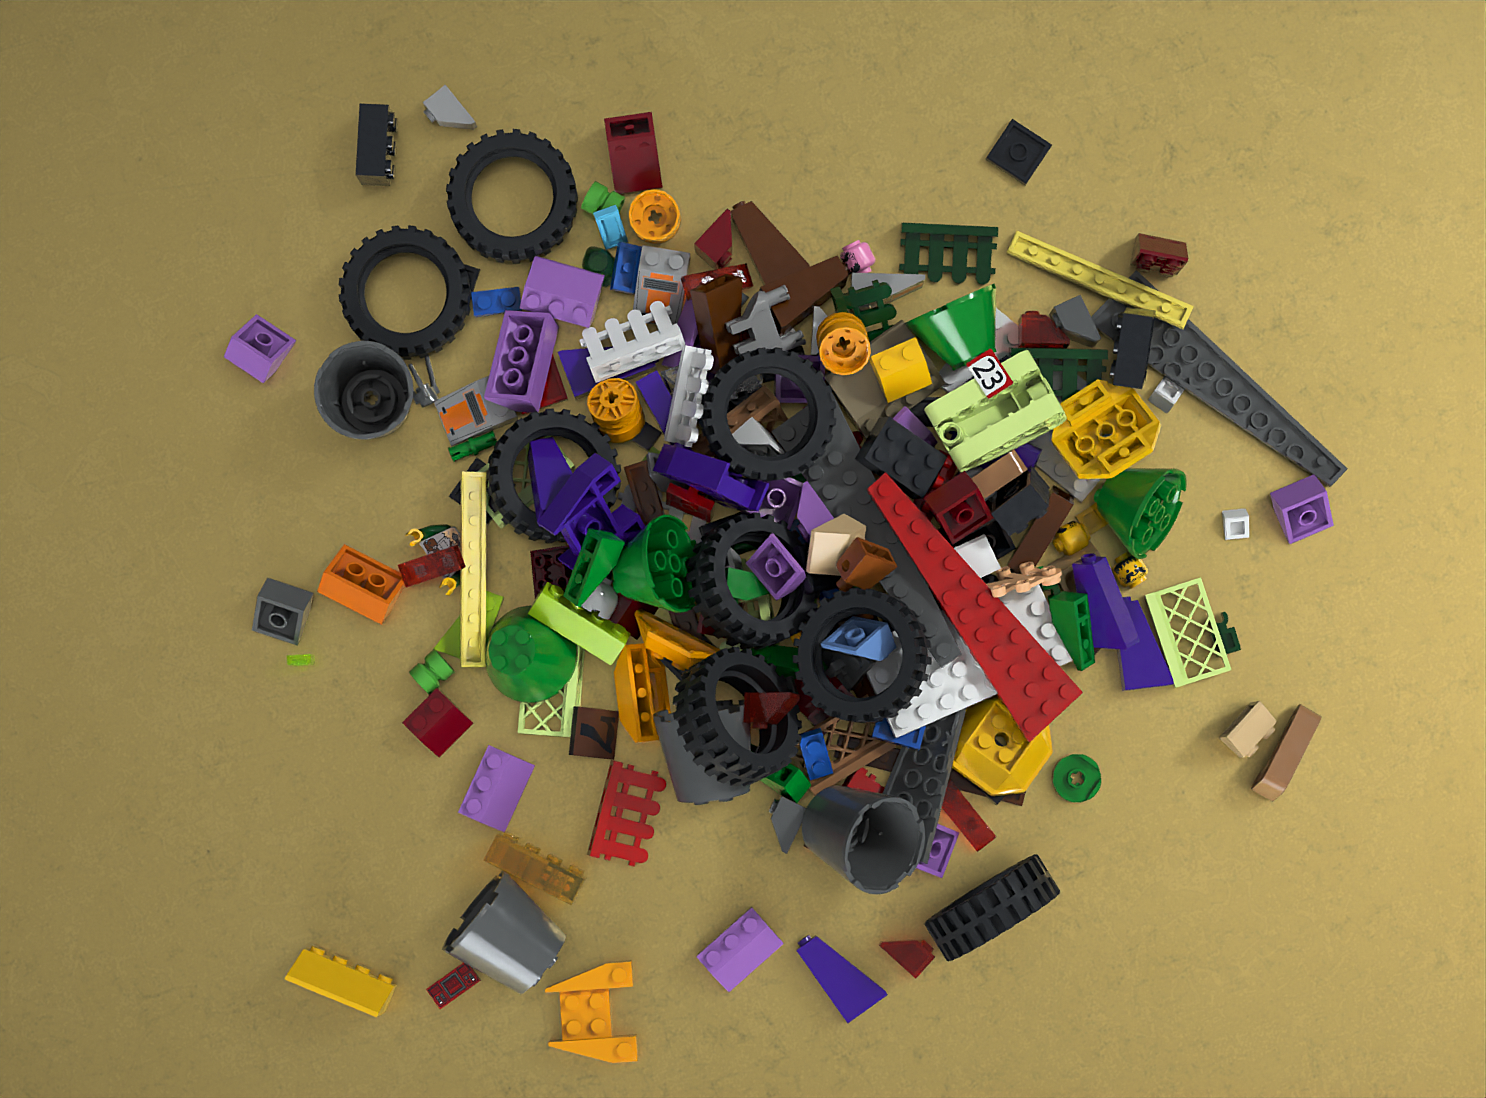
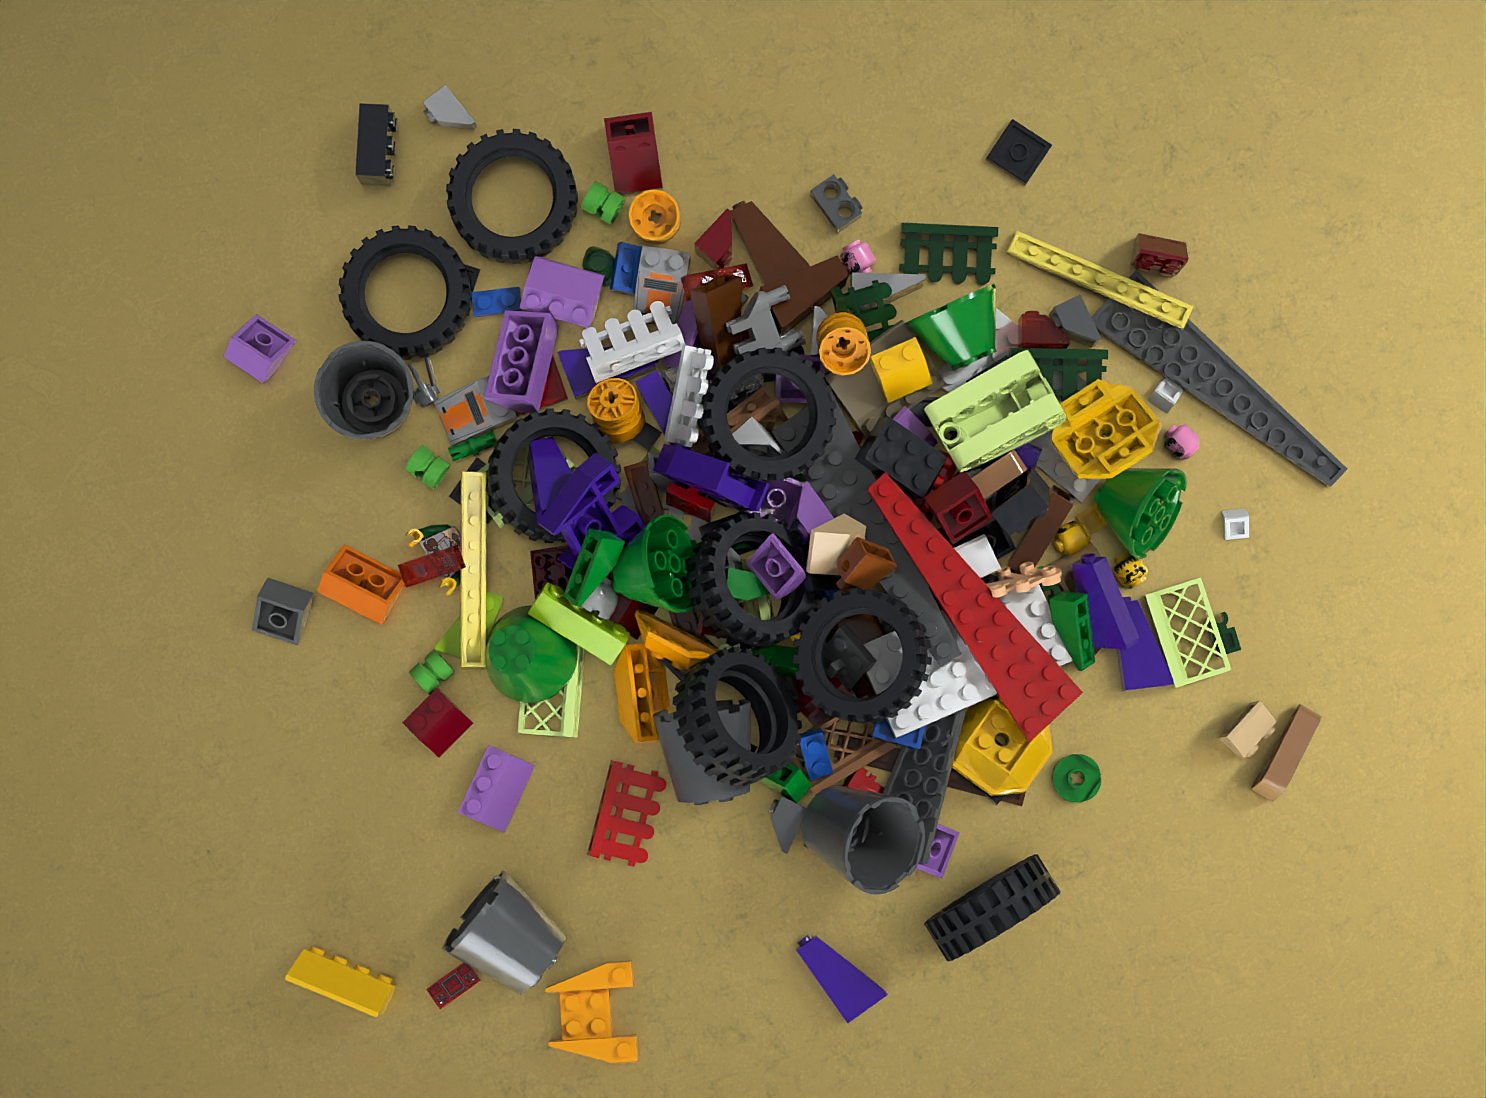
(300, 660): clear neon green tile -> none
(427, 467): none -> bright green wheel
(536, 869): clear yellow brick -> none
(593, 733): reddish brown tile -> none
(610, 227): medium azure tile -> none
(739, 949): medium lavender slope -> none
(767, 708): clear red slope -> none
(830, 206): none -> dark grey brick
(862, 638): medium blue slope -> none
(909, 954): clear red slope -> none
(966, 817): clear red tile -> none
(989, 373): sticker -> none
(1132, 347): black brick -> none
(1181, 441): none -> bright pink head
(1302, 508): medium lavender slope -> none

